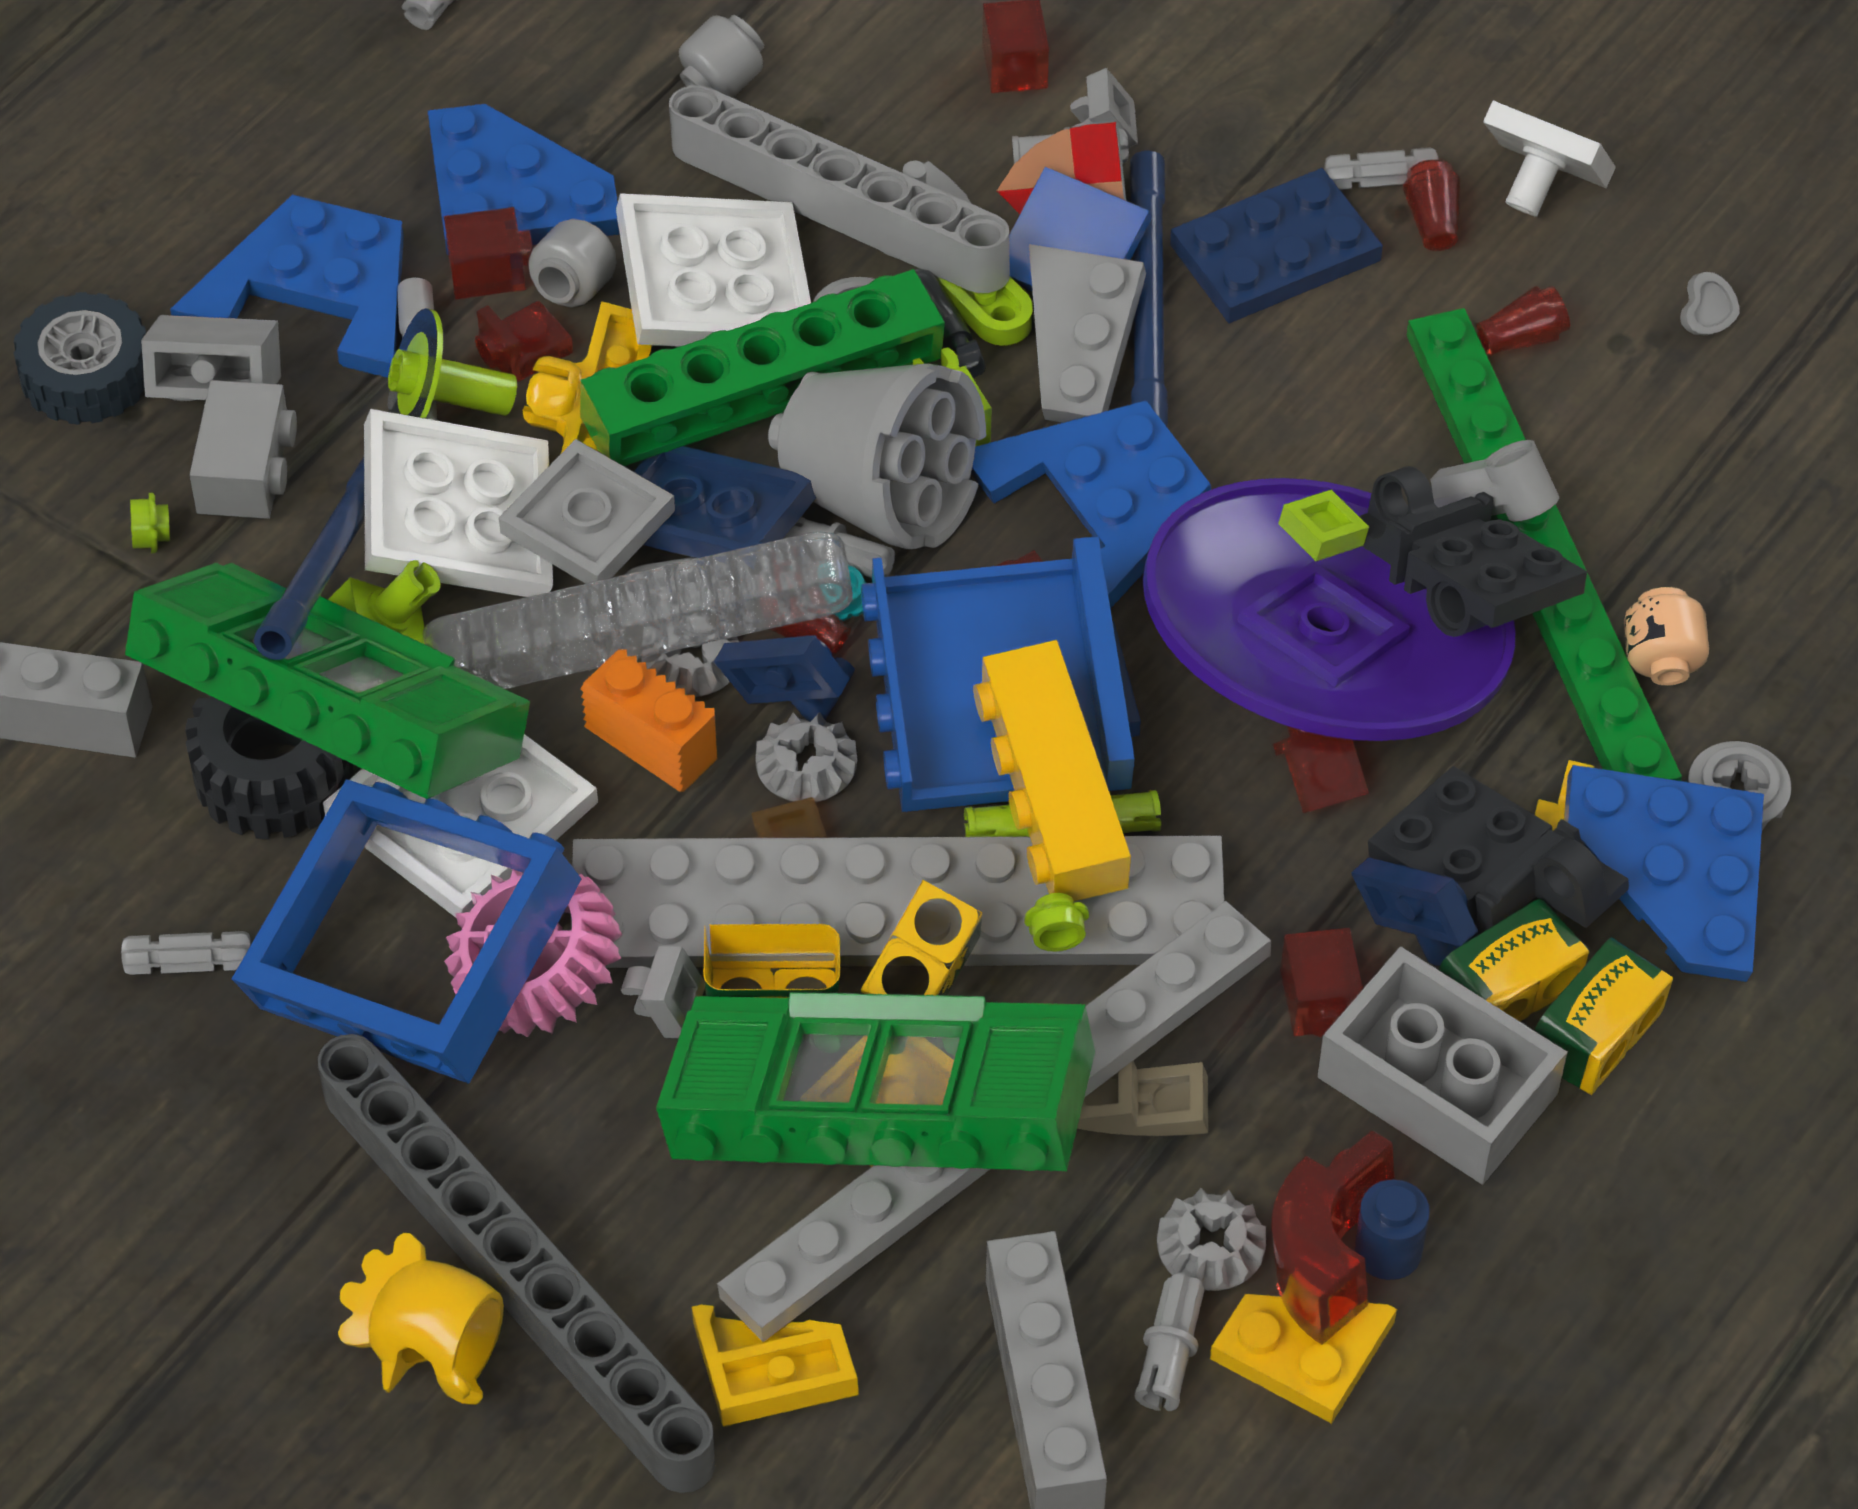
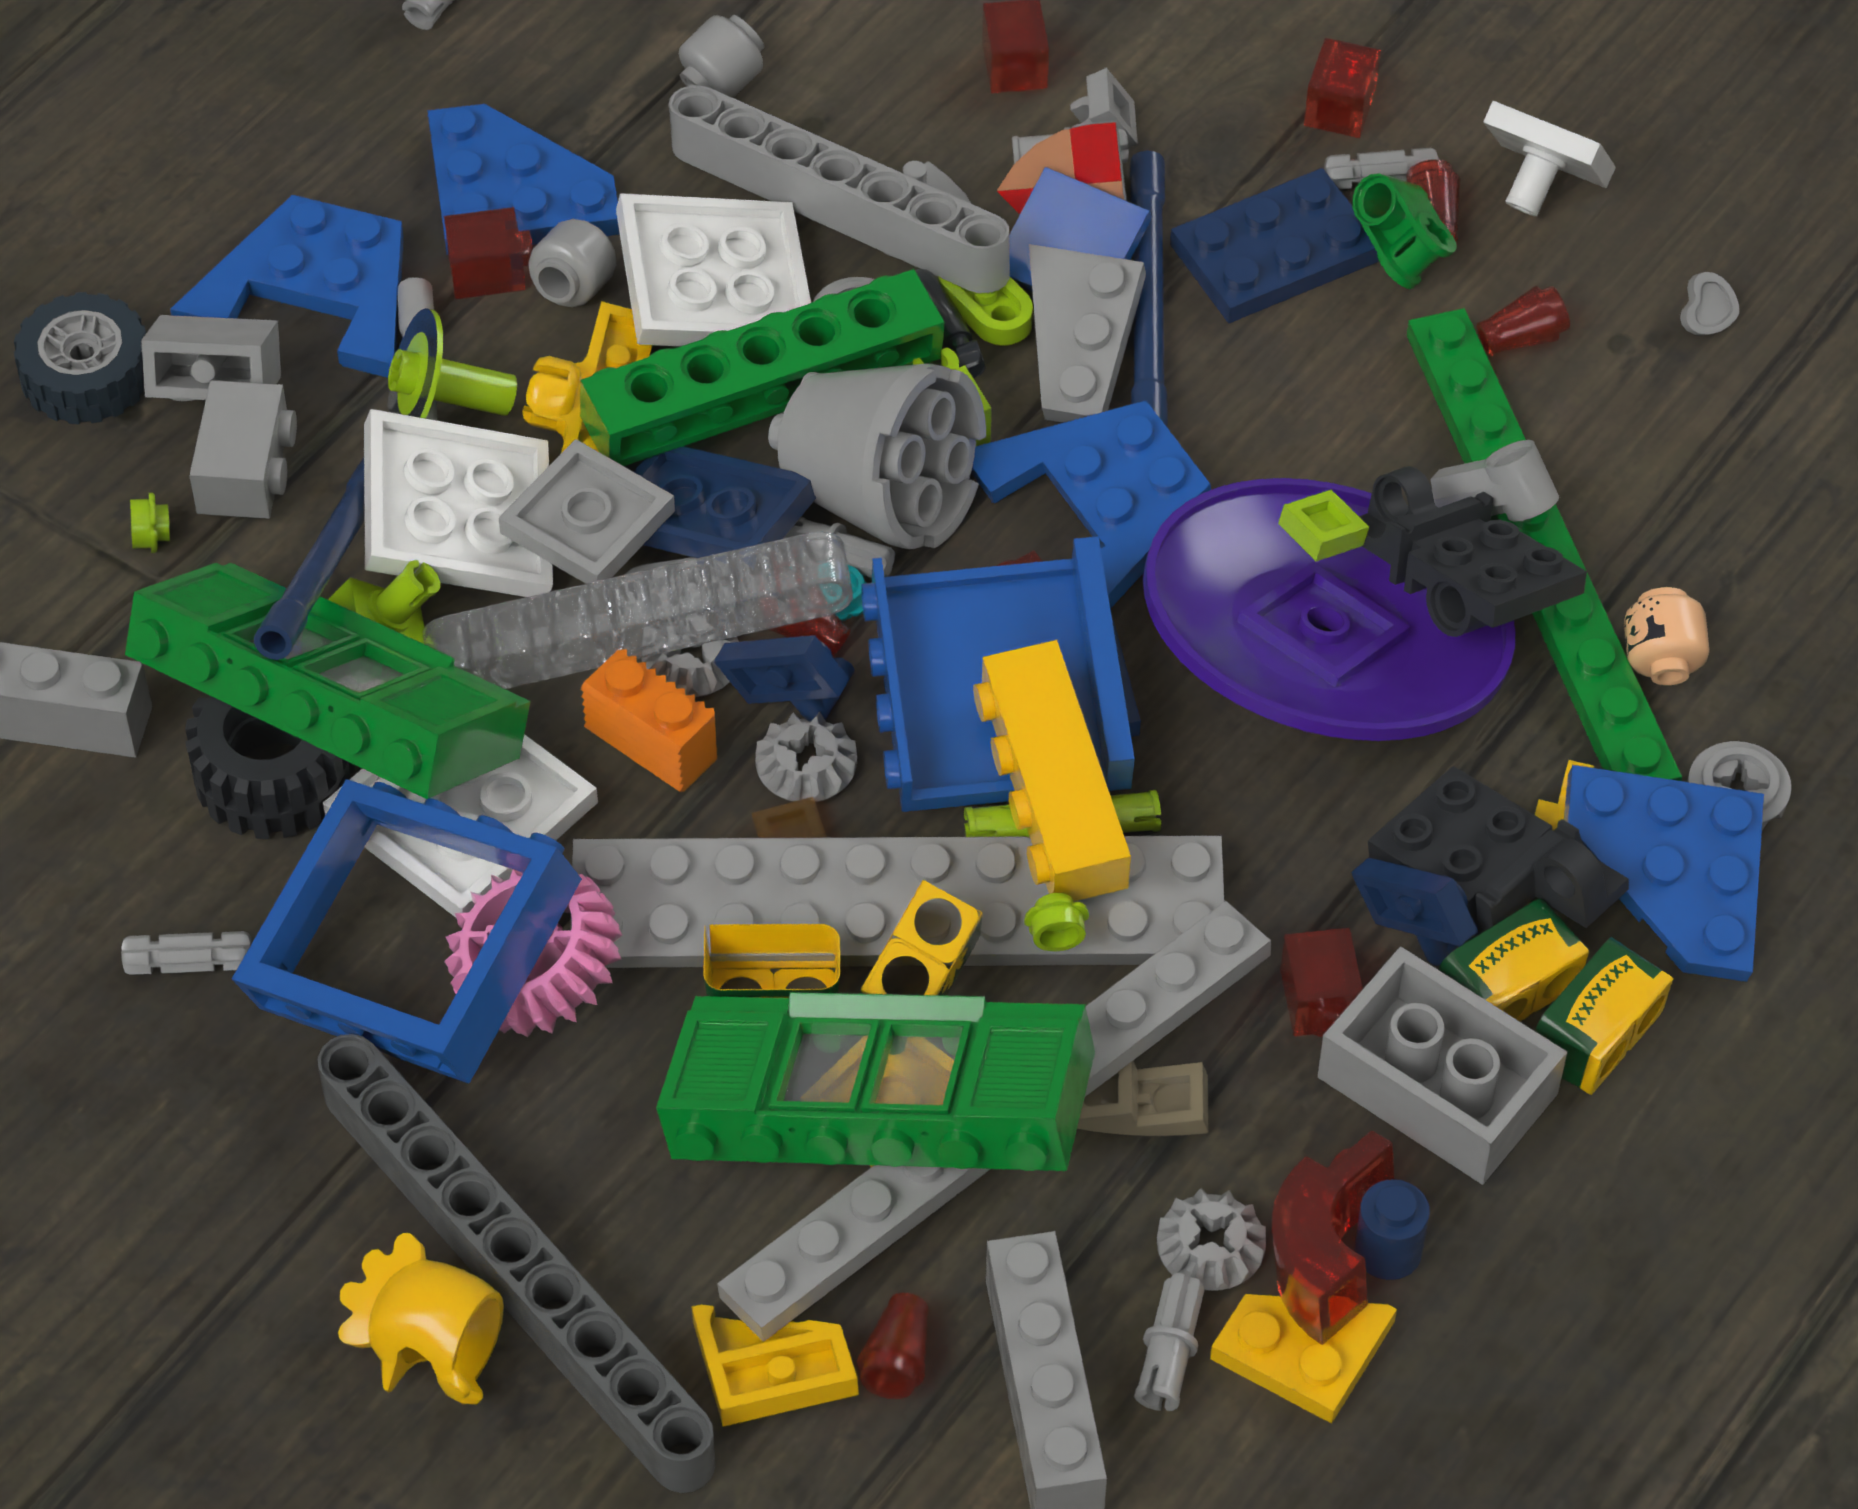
(520, 339): clear red bracket -> none
(665, 989): light grey tile -> none
(896, 1348): none -> clear red cone
(1322, 768): clear red bracket -> none
(1342, 87): none -> clear red brick
(1401, 227): none -> green piece

